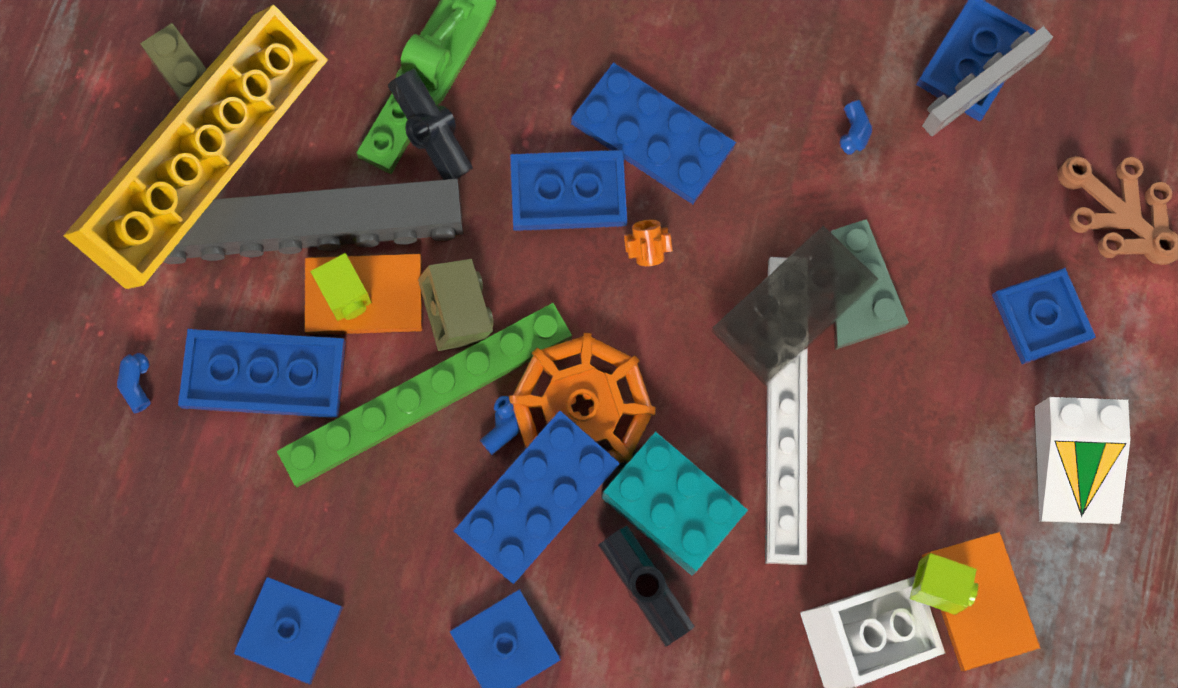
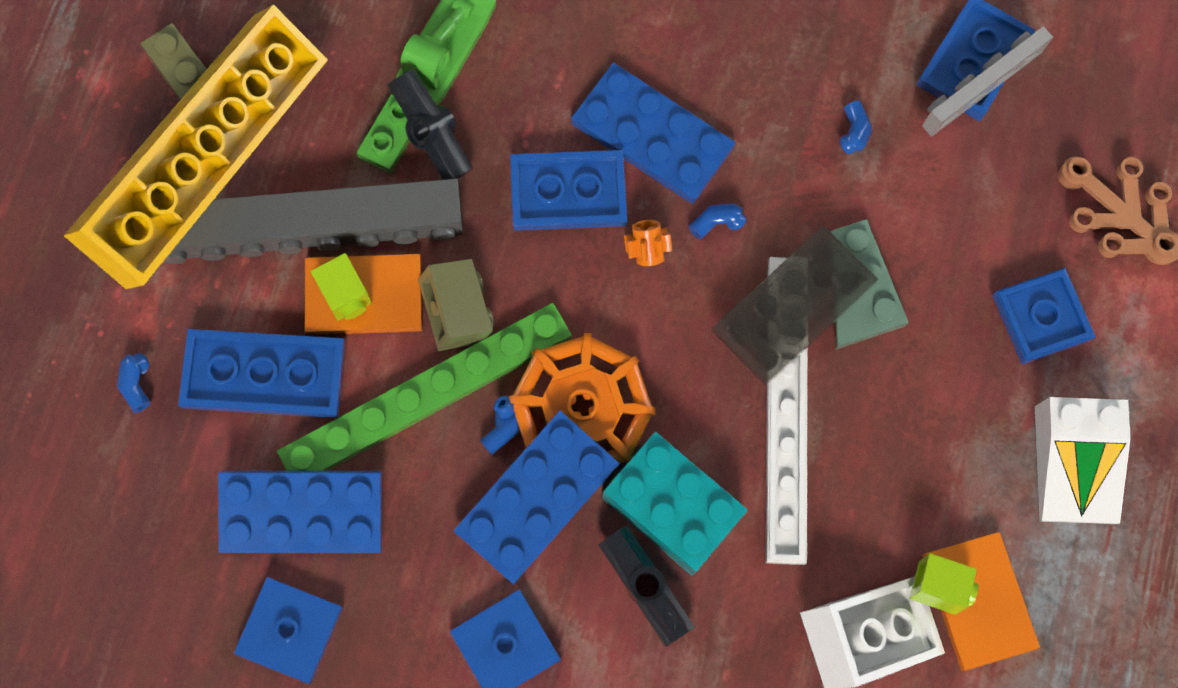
(300, 511): none -> blue plate
(718, 214): none -> blue arm

